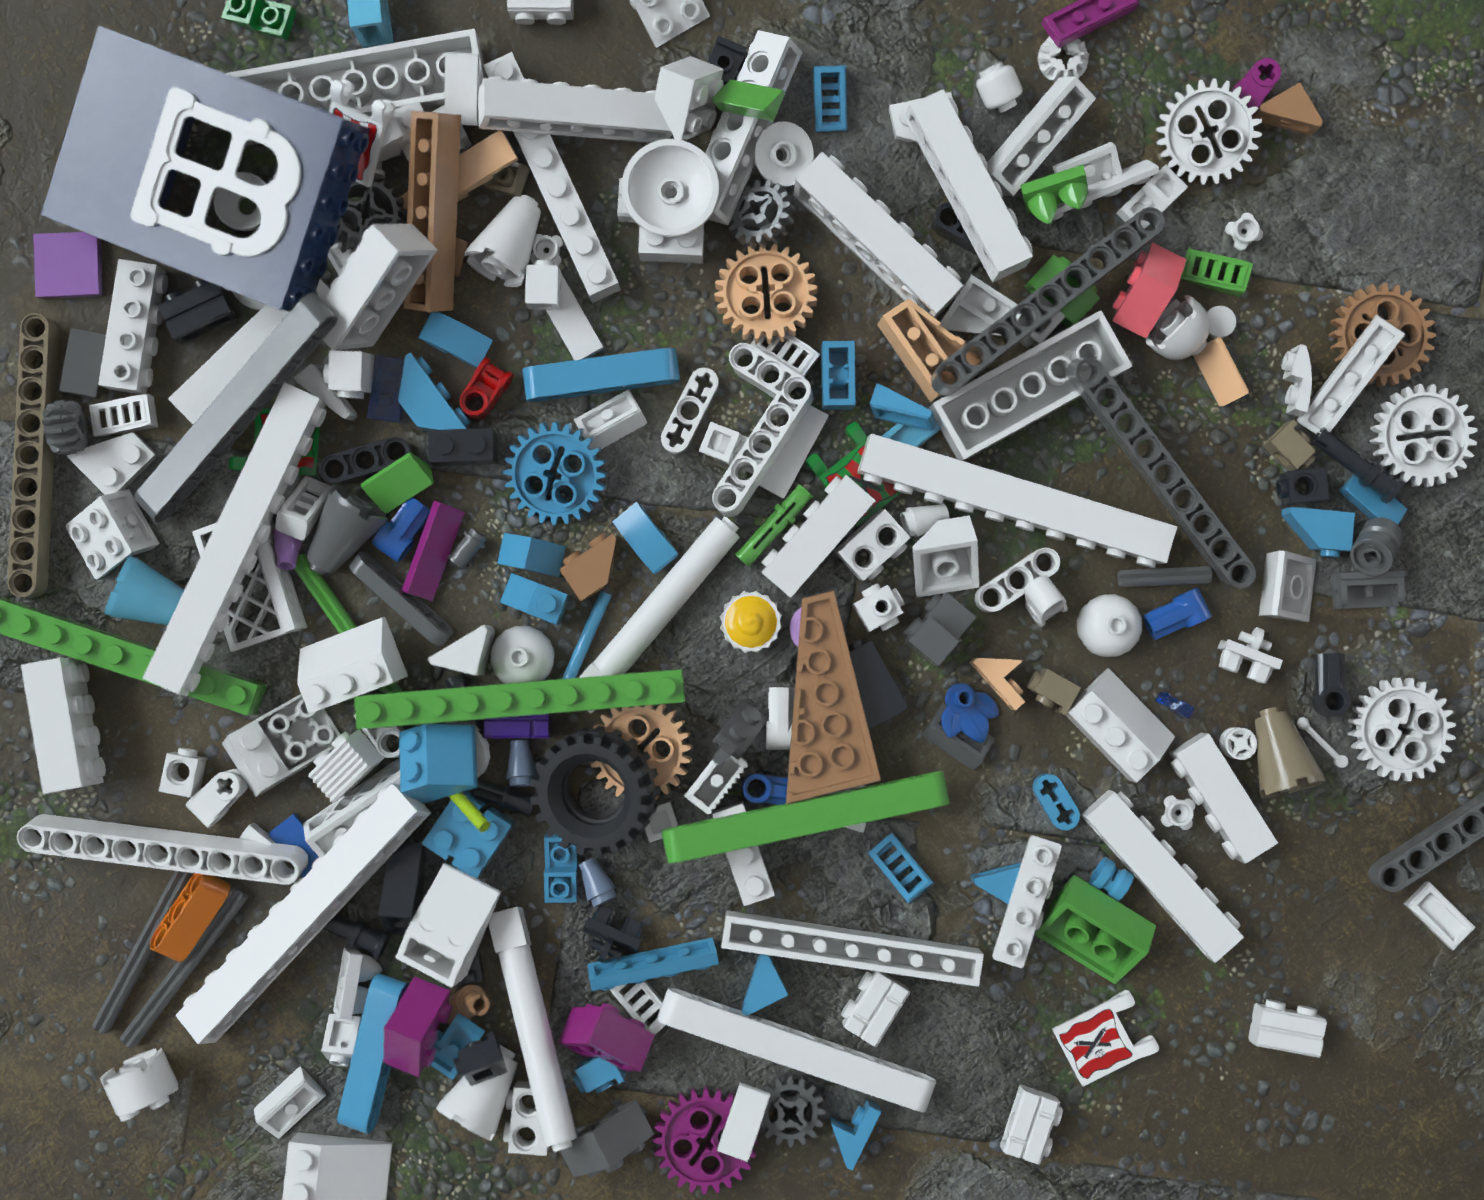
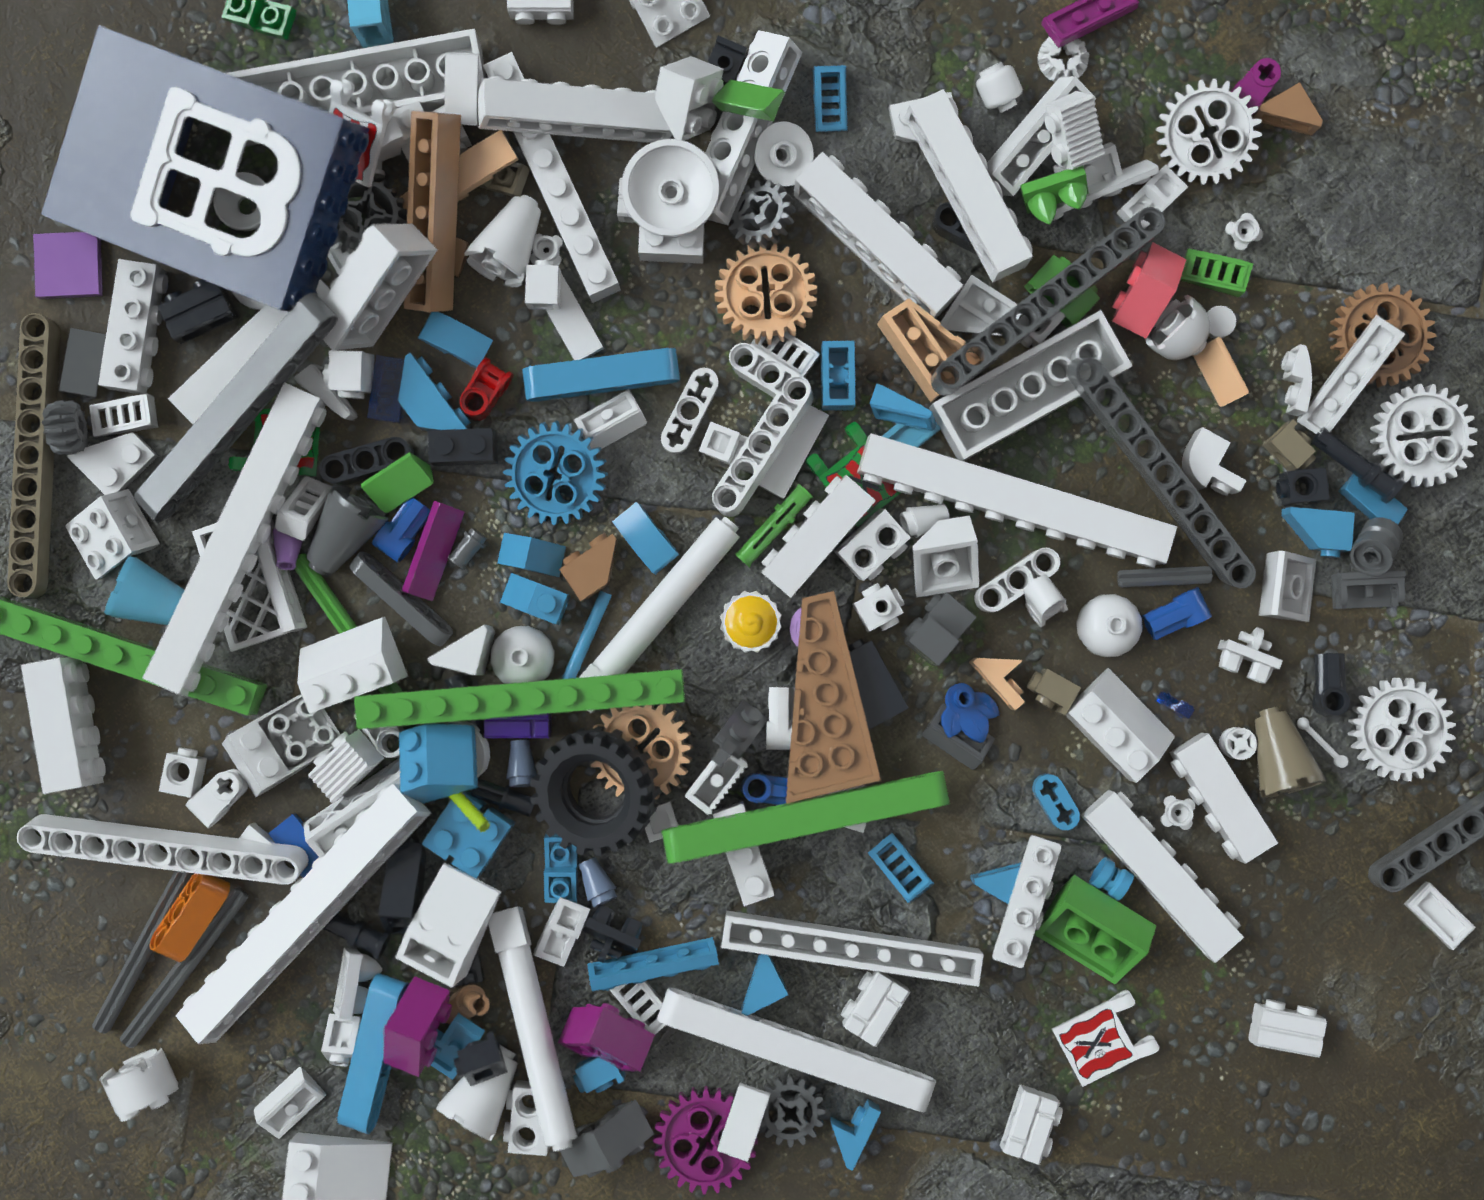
(561, 931): none -> white slope
(1074, 130): none -> white brick
(1202, 462): none -> white brick

